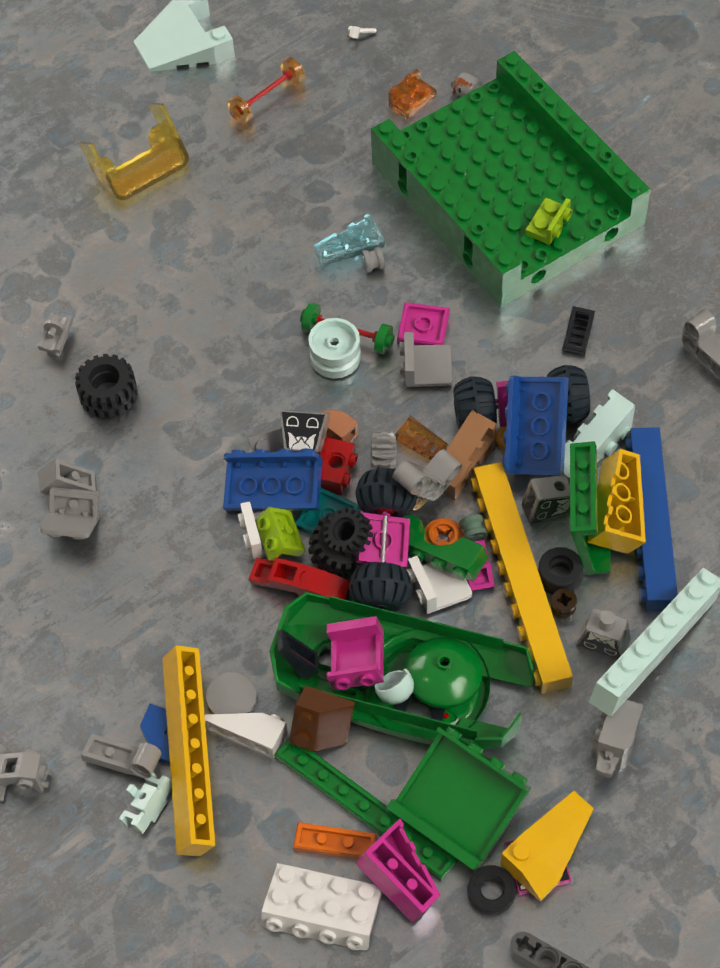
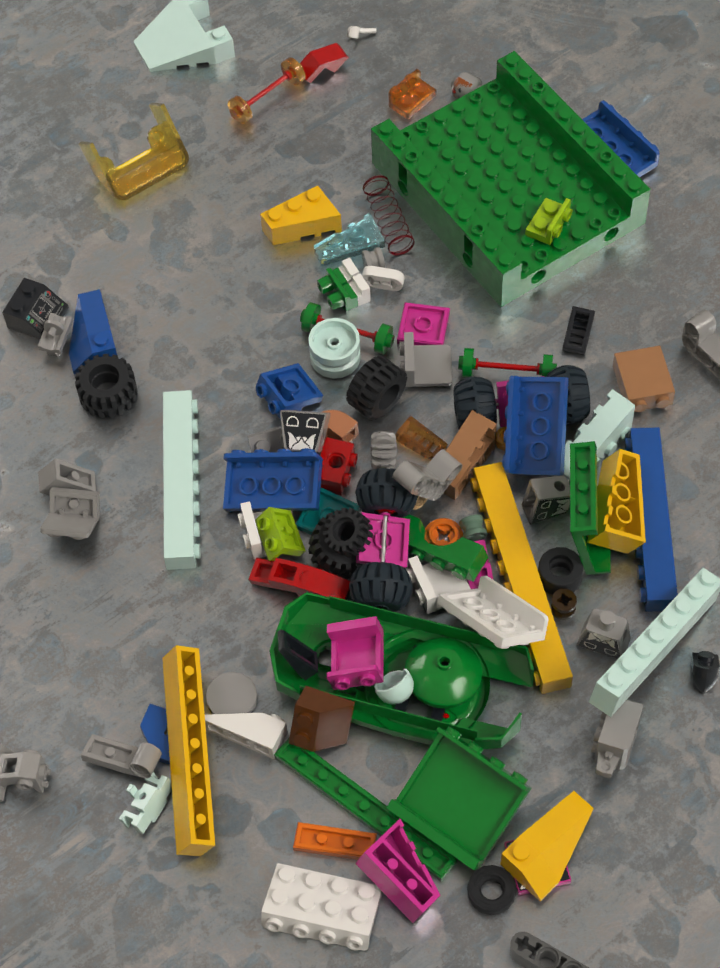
(31, 308): none -> black slope
(90, 330): none -> blue wedge
(180, 481): none -> light aqua brick
(287, 389): none -> blue plate
(300, 217): none -> yellow wedge
(327, 57): none -> red slope
(347, 284): none -> green hips
(376, 387): none -> black tyre
(383, 278): none -> white beam
(396, 238): none -> dark red piece
(468, 363): none -> green axle
(496, 614): none -> white bracket
(623, 139): none -> blue bracket
(644, 378): none -> medium nougat brick
(705, 670): none -> black plate

